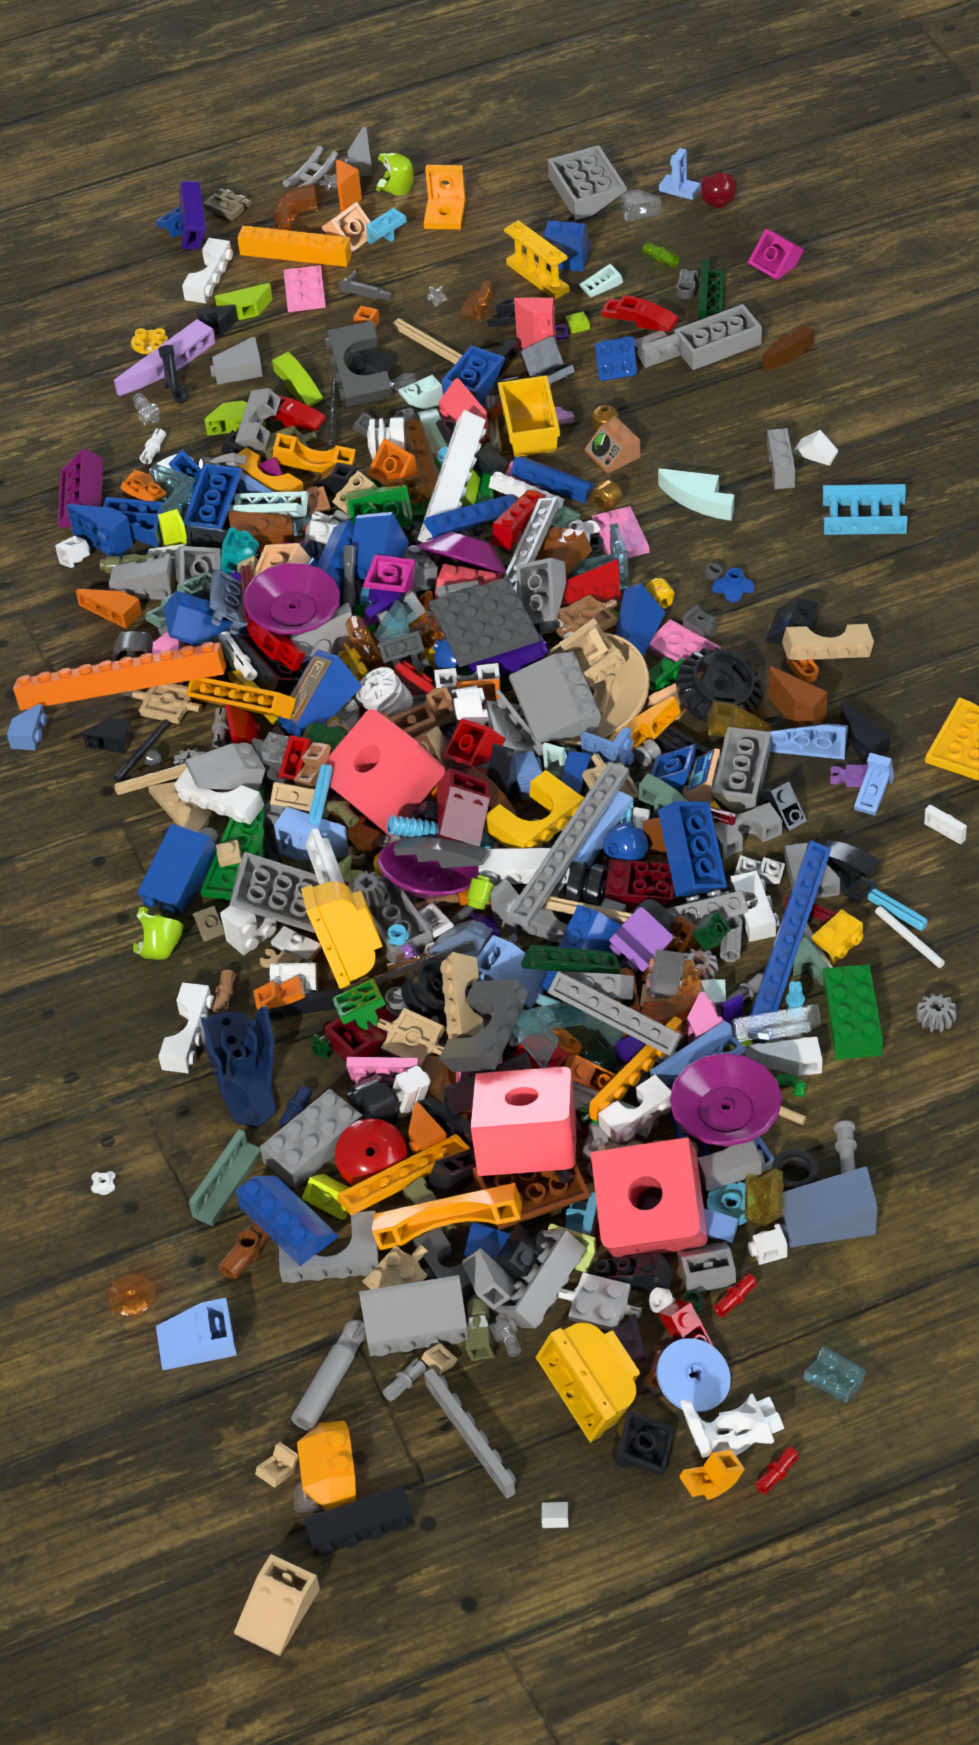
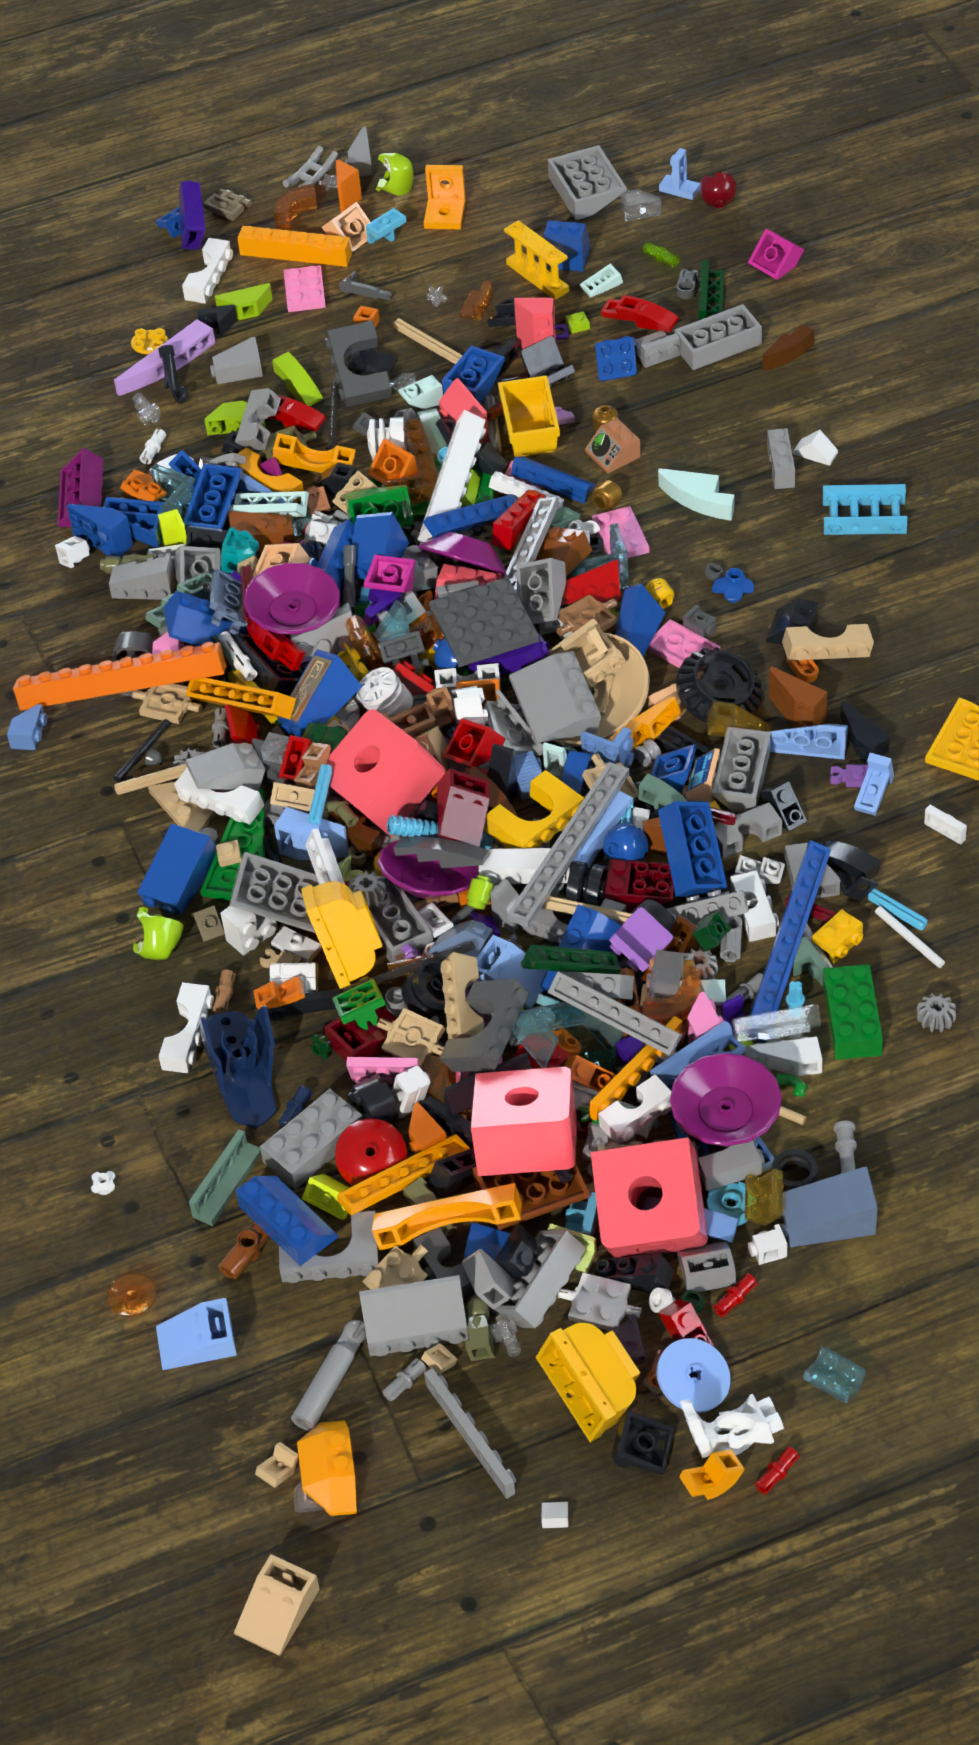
(109, 735): black slope -> none
(111, 605): orange slope -> none
(358, 1522): black brick -> none
(397, 930): medium azure plate -> none
(663, 674): green bracket -> none

